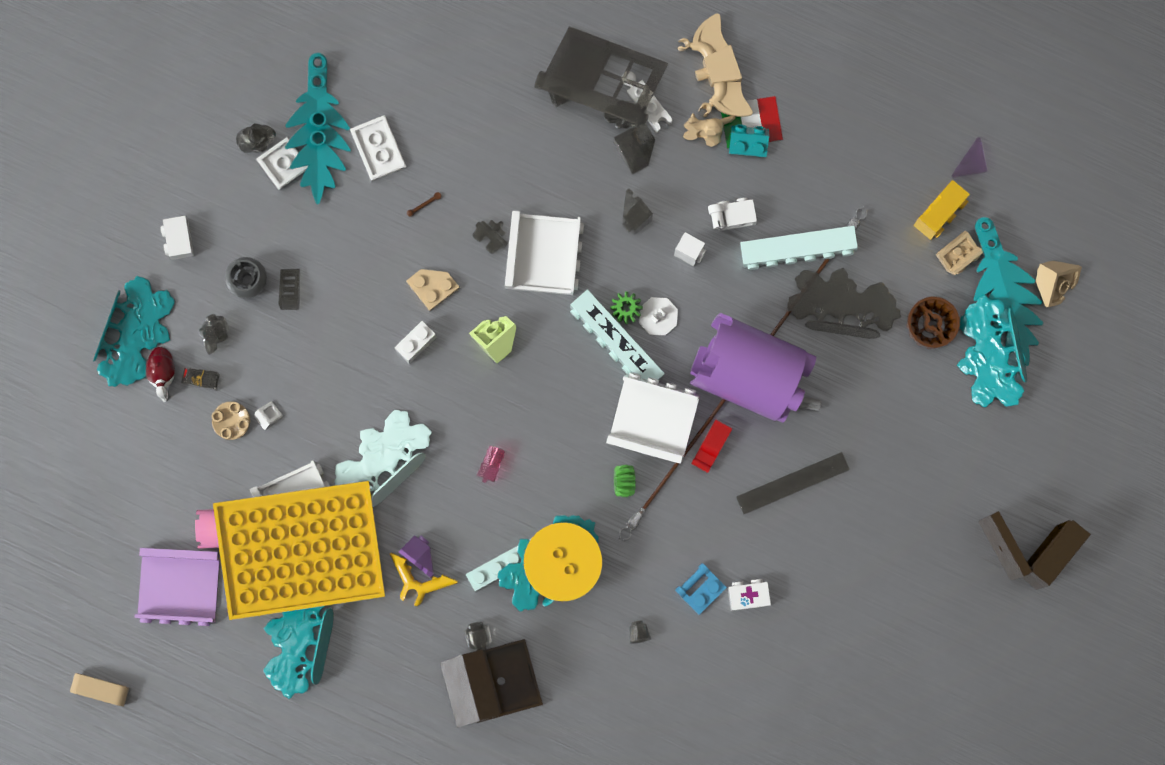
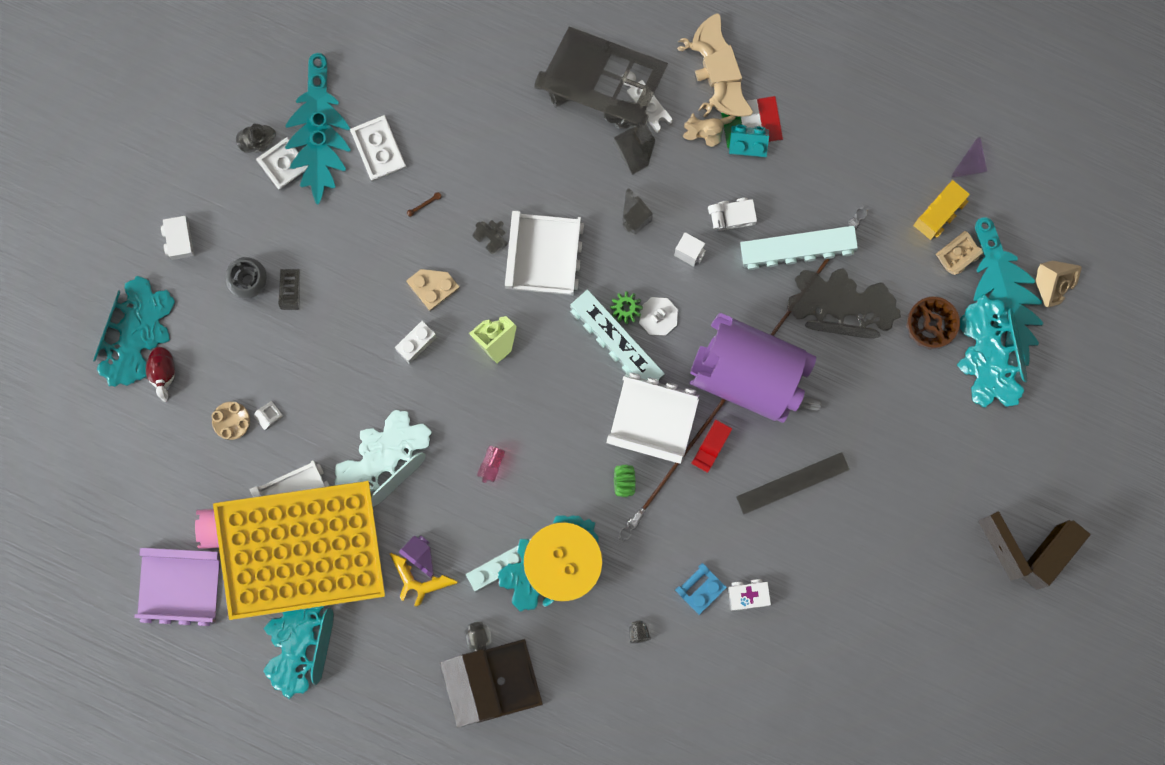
(99, 689): tan beam -> none
(201, 378): clear smoke leg -> none
(213, 331): clear smoke head -> none

